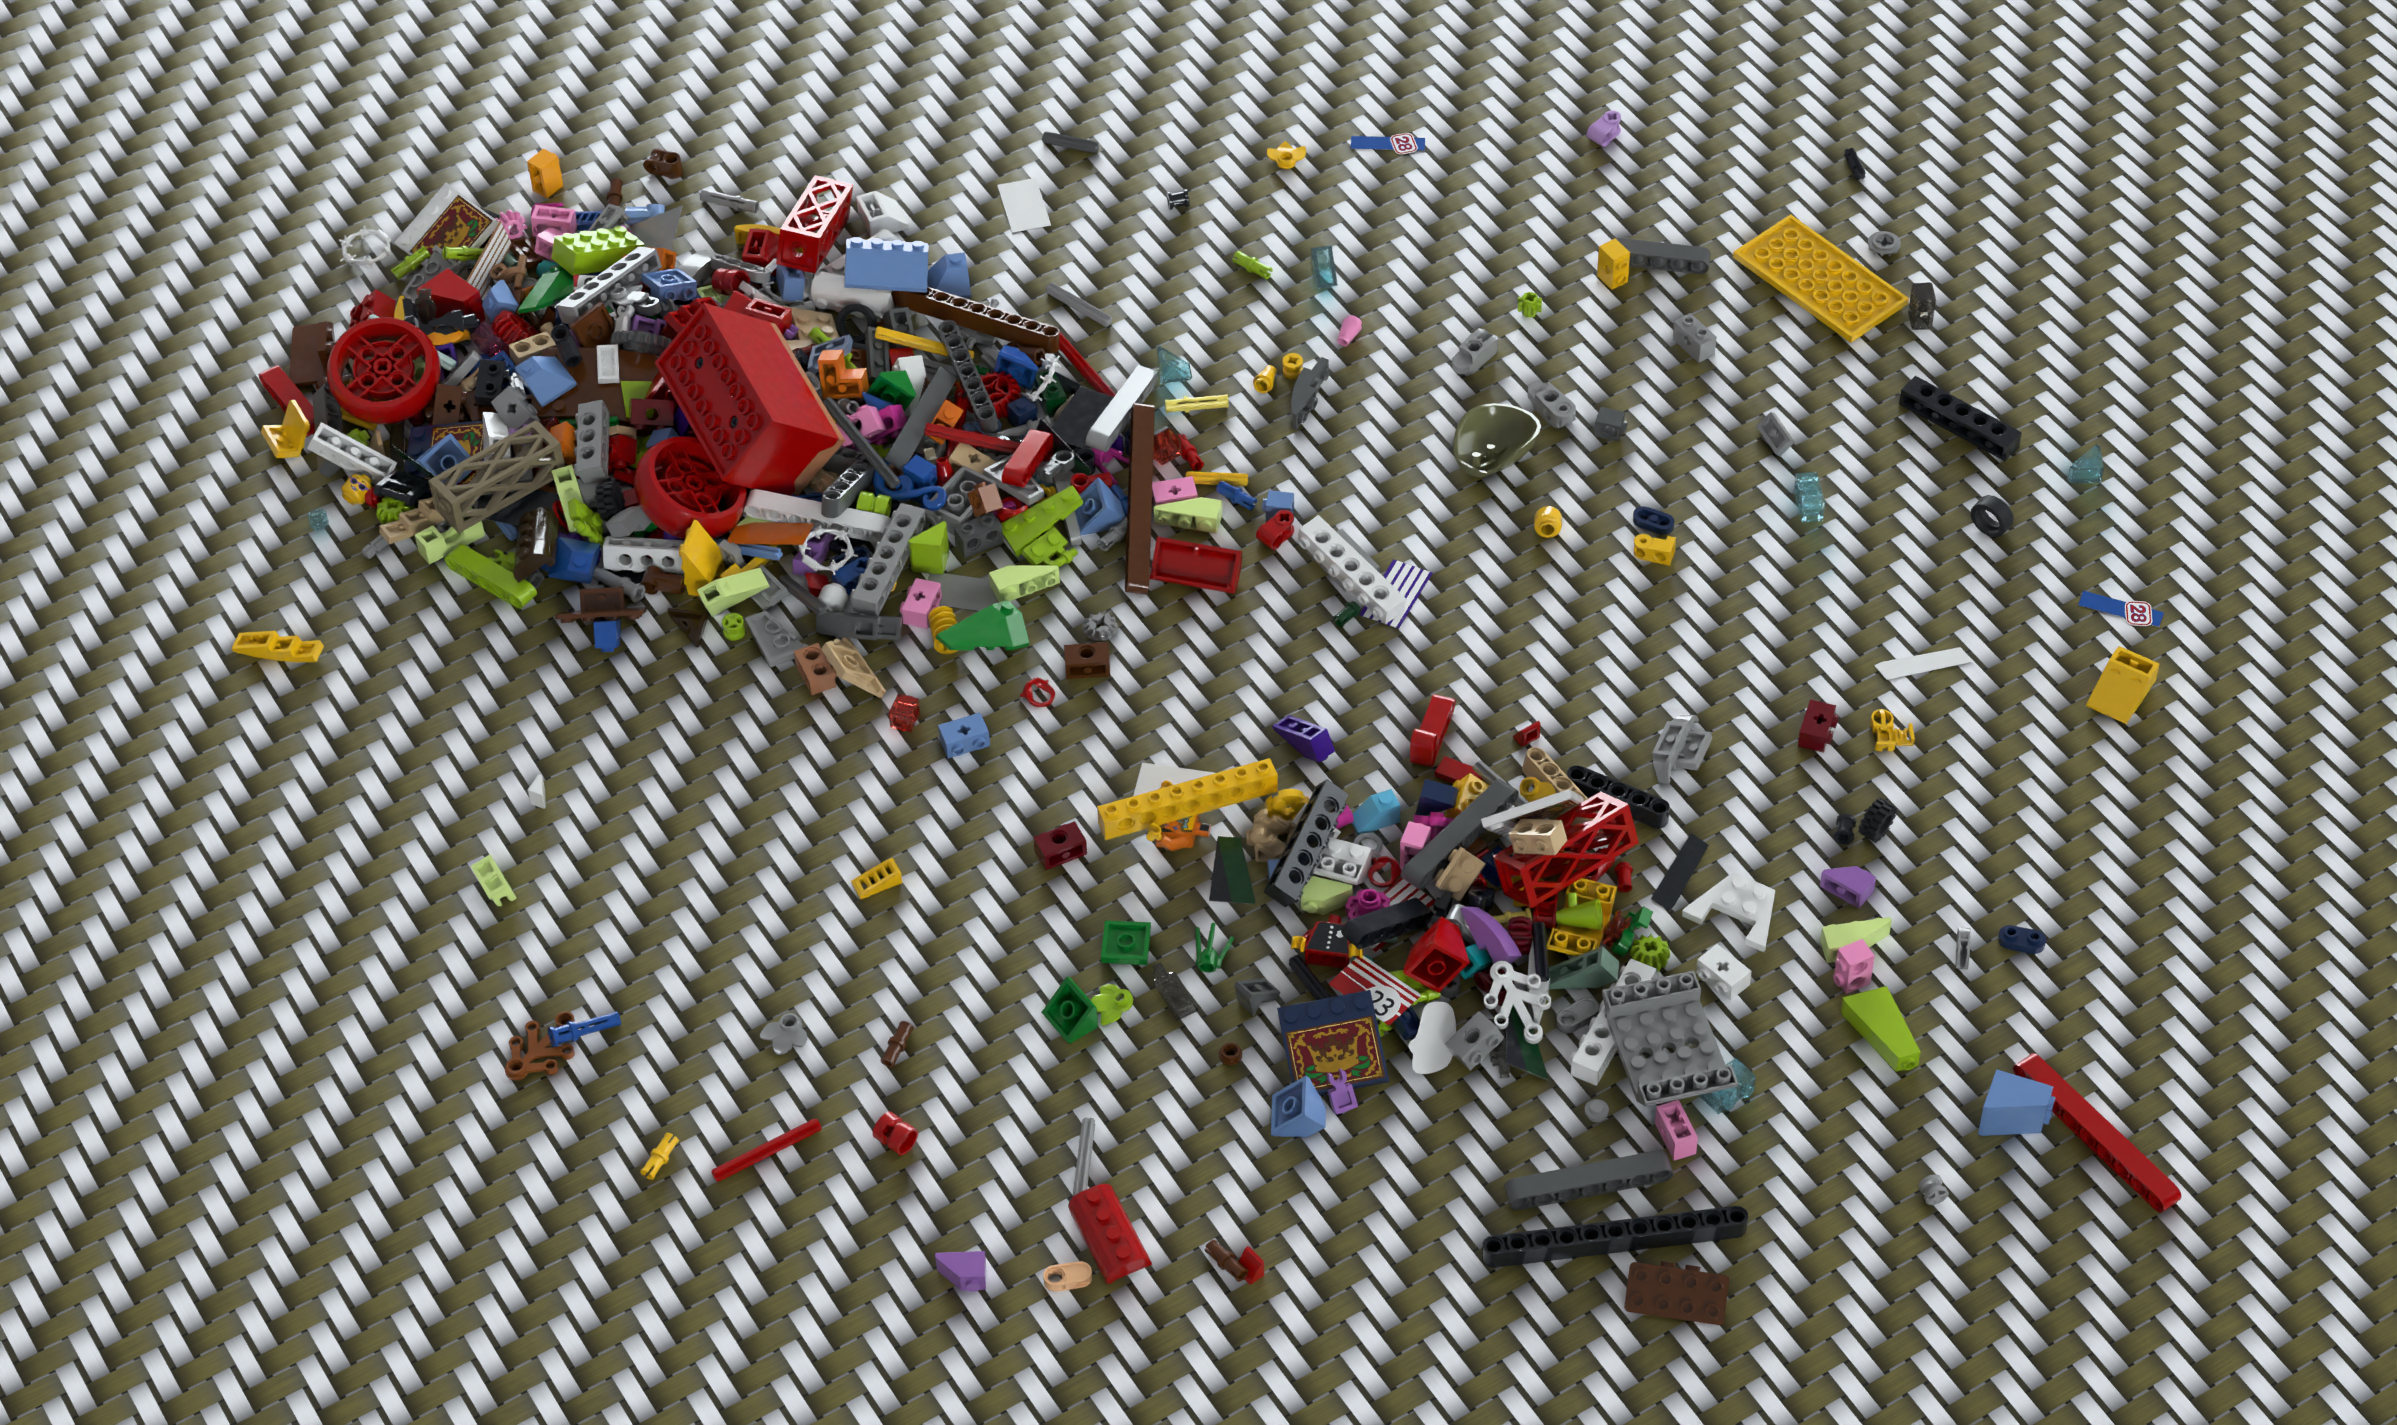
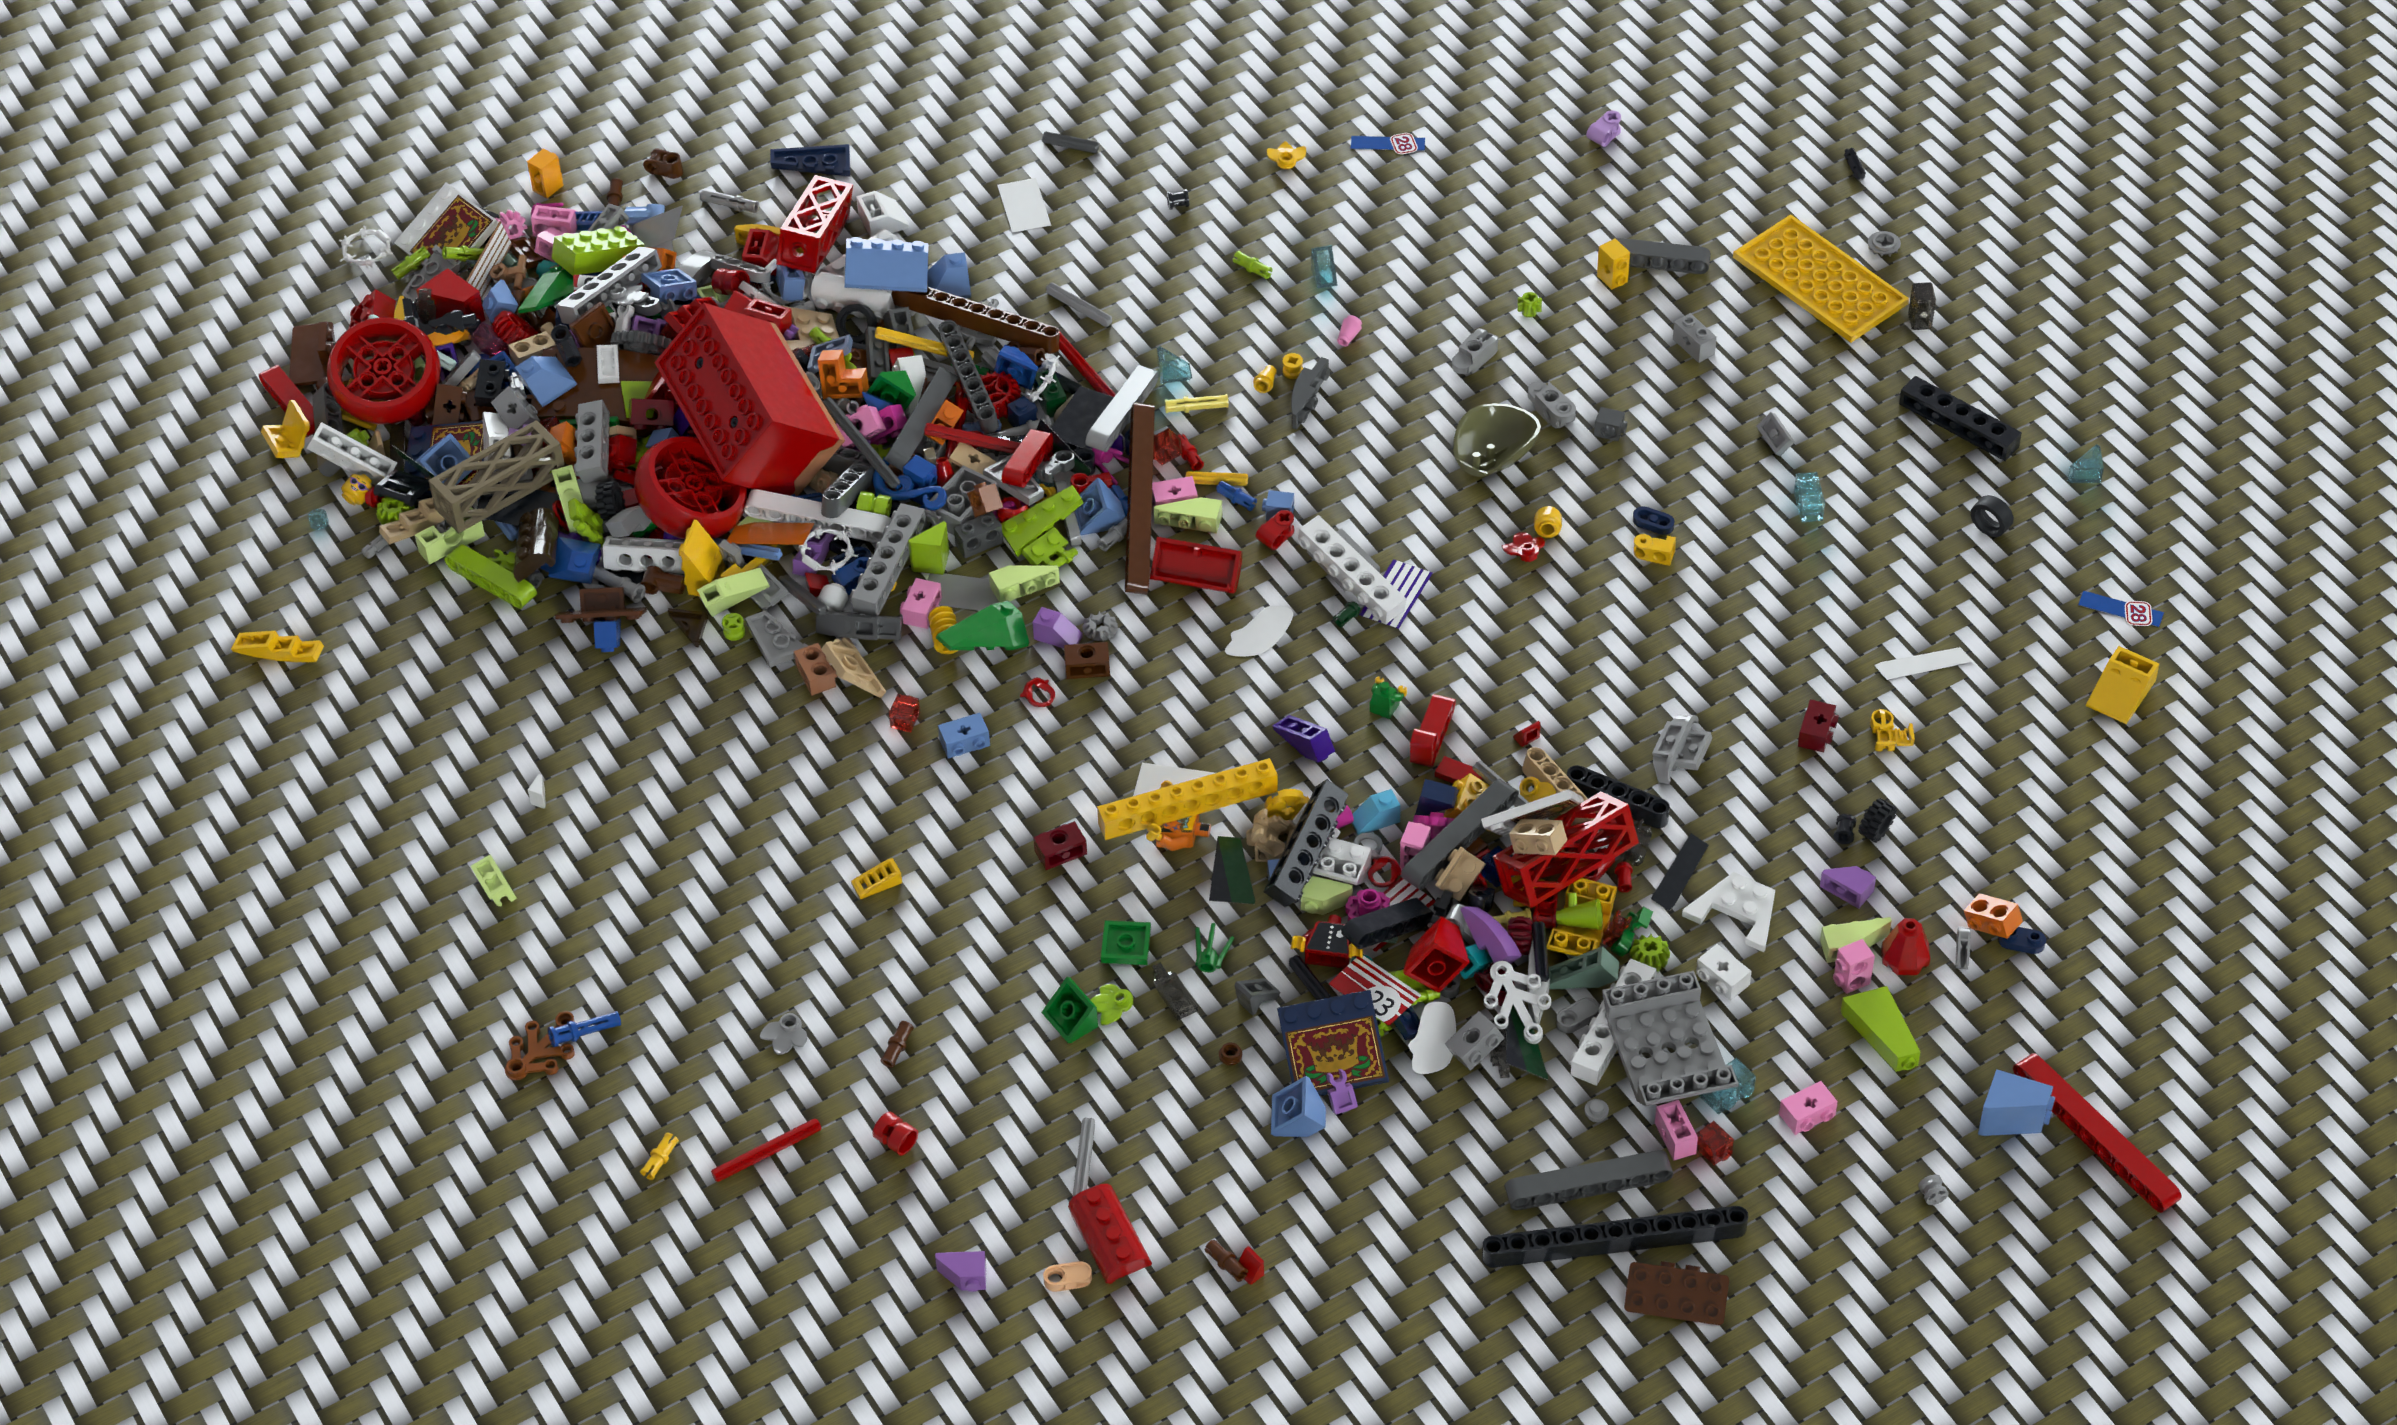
(814, 159): none -> dark blue wing
(1055, 629): none -> medium lavender slope
(1260, 632): none -> white sticker
(1385, 698): none -> green piece
(1524, 546): none -> red plate
(1637, 853): none -> clear smoke hinge
(1714, 1143): none -> clear red brick
(1808, 1108): none -> bright pink brick
(1906, 948): none -> red cone
(1993, 916): none -> orange brick

